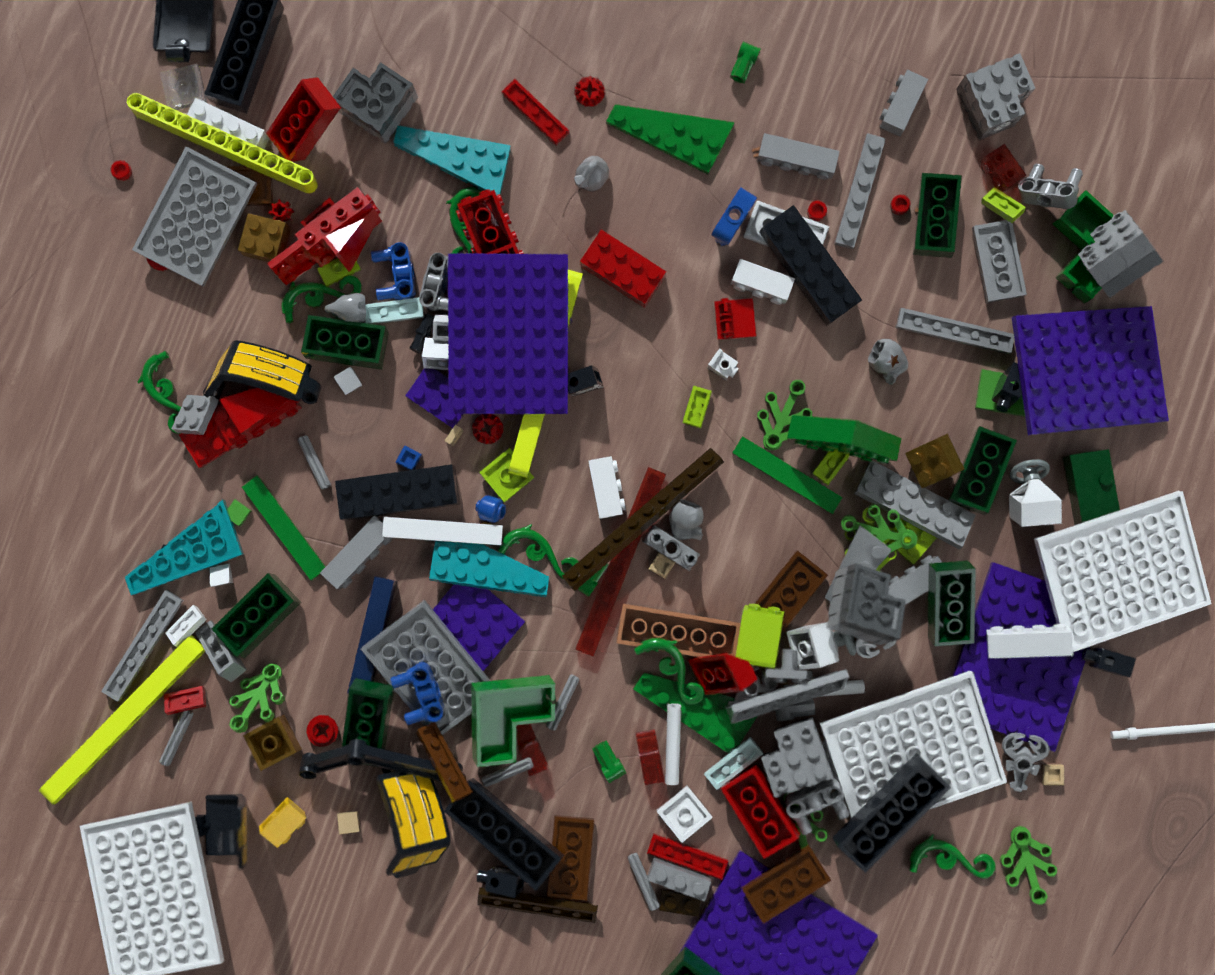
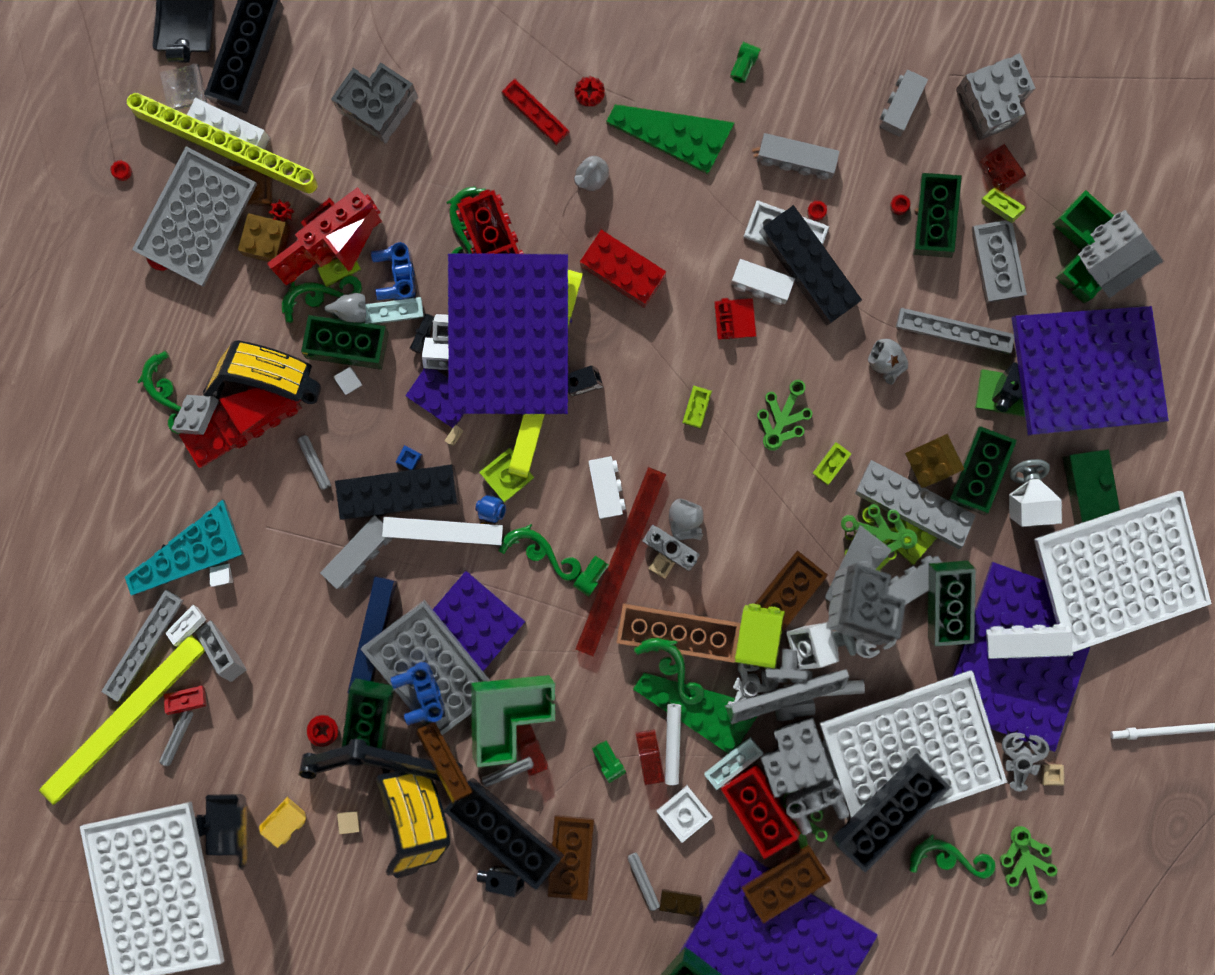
(238, 512): bright green tile -> none
(256, 615): dark green brick -> none
(257, 695): bright green plant -> none
(272, 742): pearl gold brick -> none
(284, 527): green tile -> none
(303, 119): red brick -> none
(435, 284): light grey piece -> none
(462, 157): teal wing -> none
(484, 568): teal wing -> none
(496, 431): red gear -> none
(539, 905): dark brown plate -> none
(563, 701): light grey axle -> none
(642, 519): dark brown plate -> none
(679, 878): light grey brick -> none
(687, 856): red tile -> none
(715, 365): white brick -> none
(722, 673): red slope -> none
(727, 227): blue piece -> none
(787, 475): green tile -> none
(845, 435): green piece -> none
(860, 191): light grey plate -> none
(1050, 192): light grey piece -> none
(1109, 661): black torso -> none

